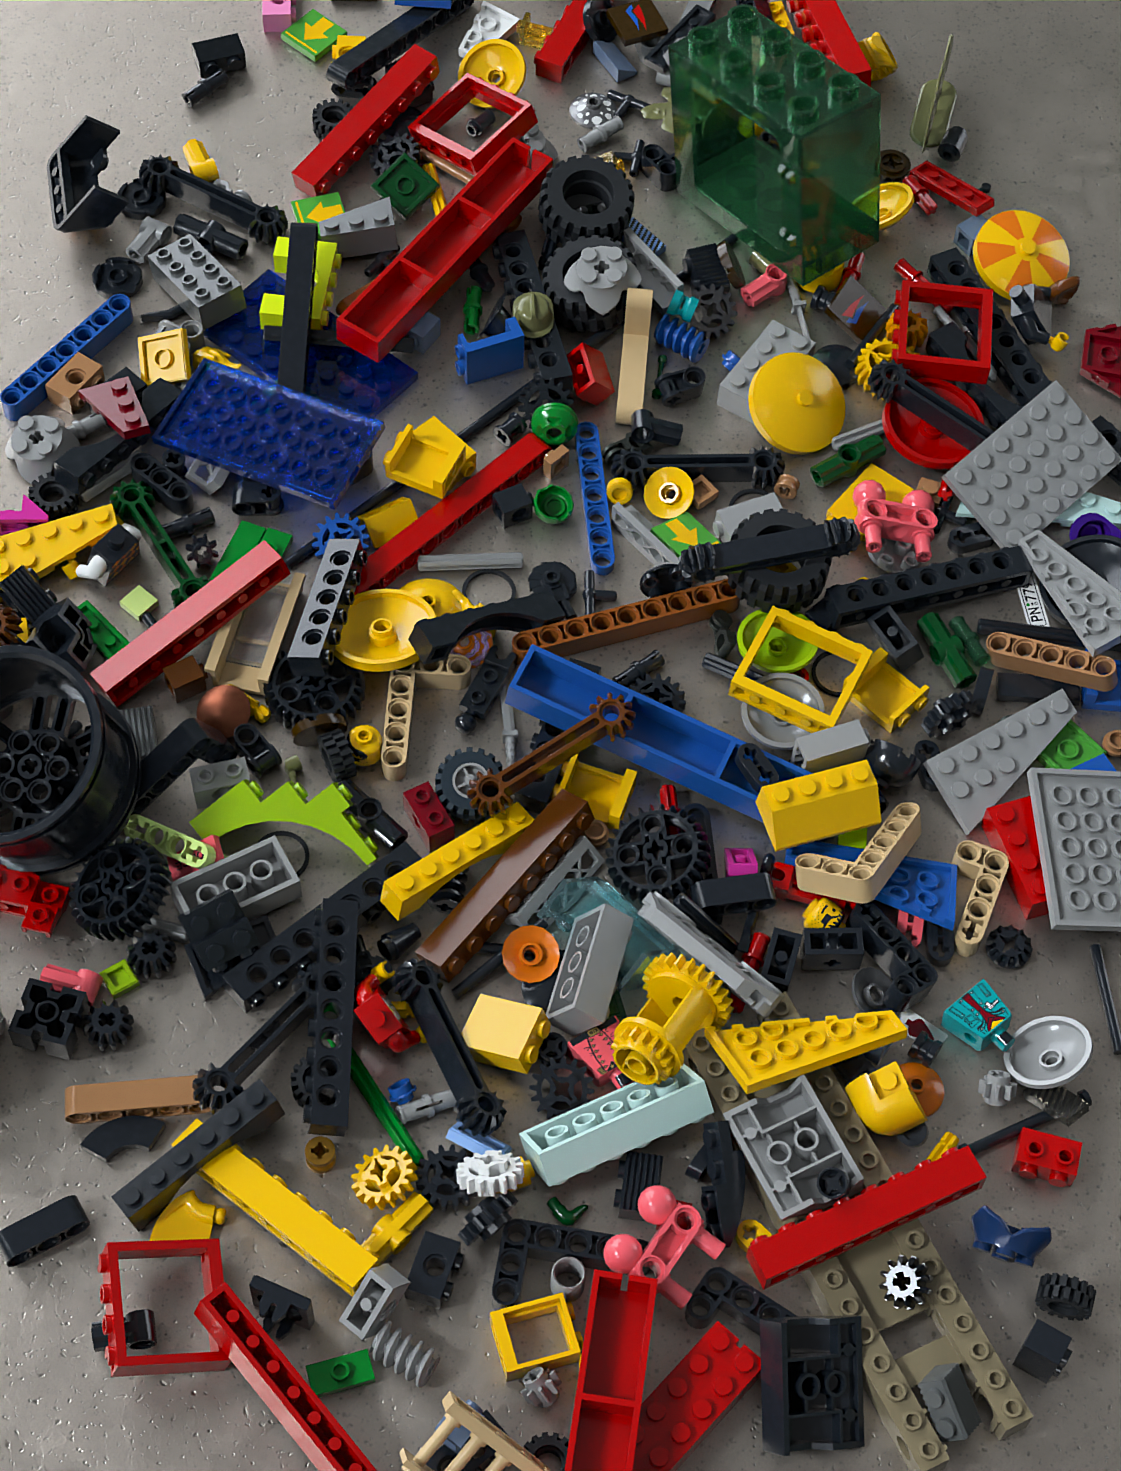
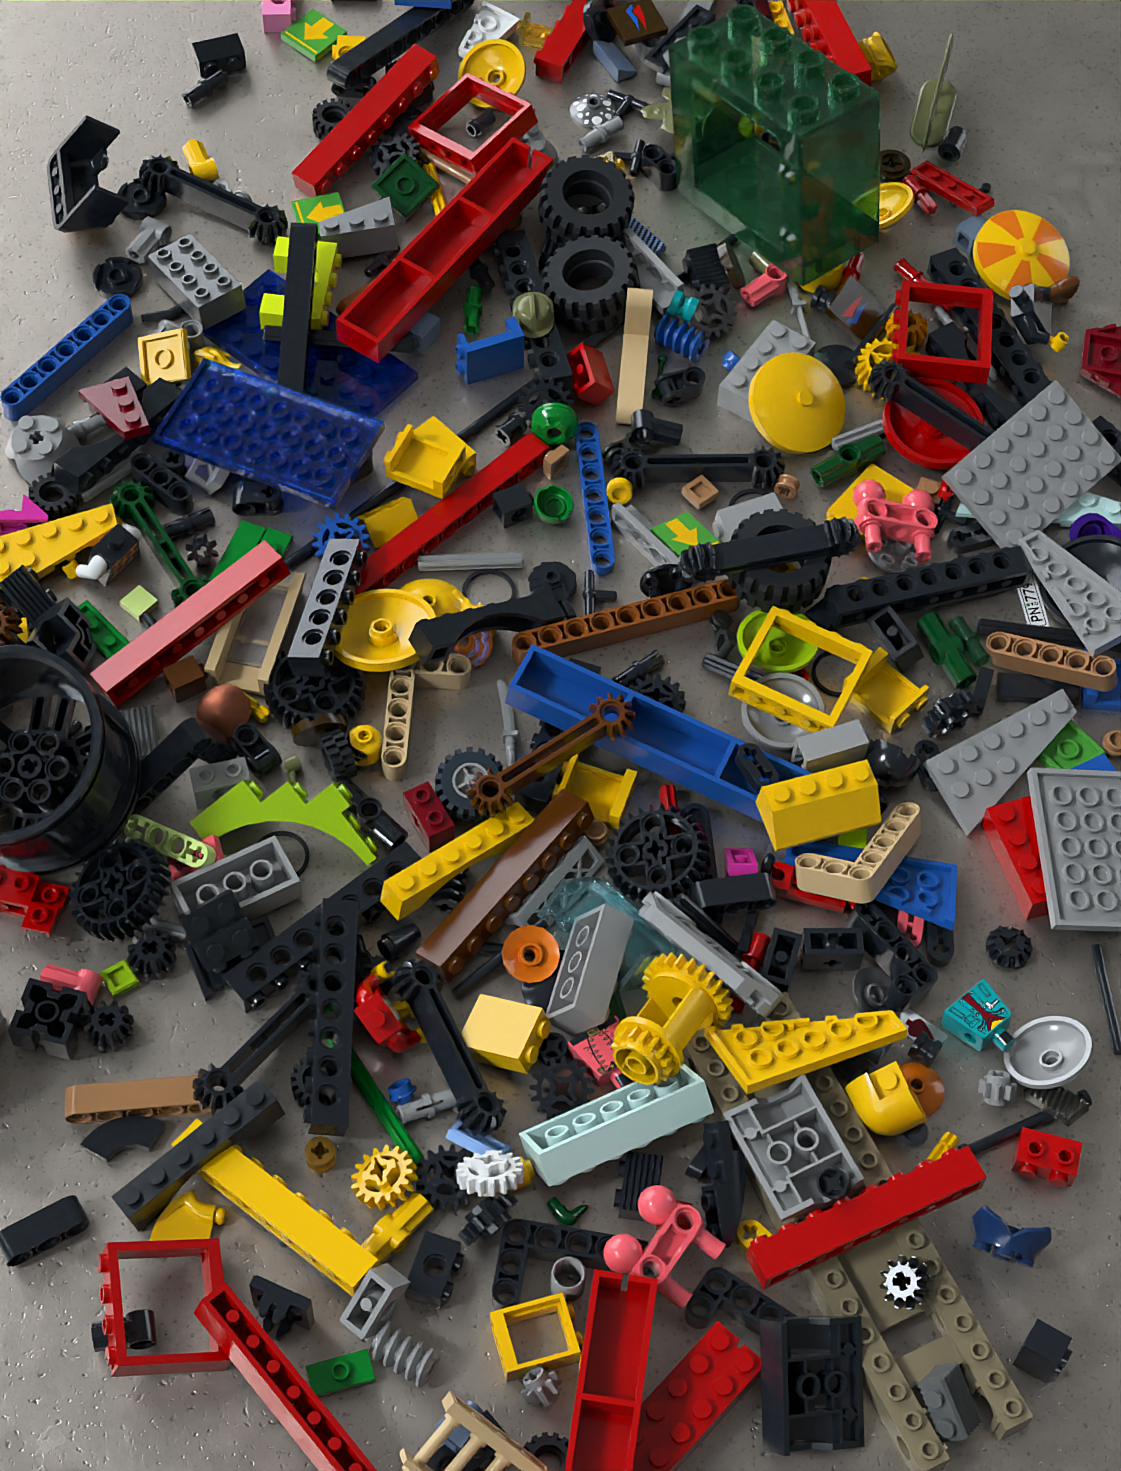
(75, 375): medium nougat brick -> none
(211, 236): black piece -> none
(484, 689): black plate -> none
(496, 320): black piece -> none
(602, 290): light grey brick -> none
(658, 489): yellow dish -> none
(823, 914): yellow head -> none
(978, 902): tan beam -> none
(1065, 1296): black tyre -> none

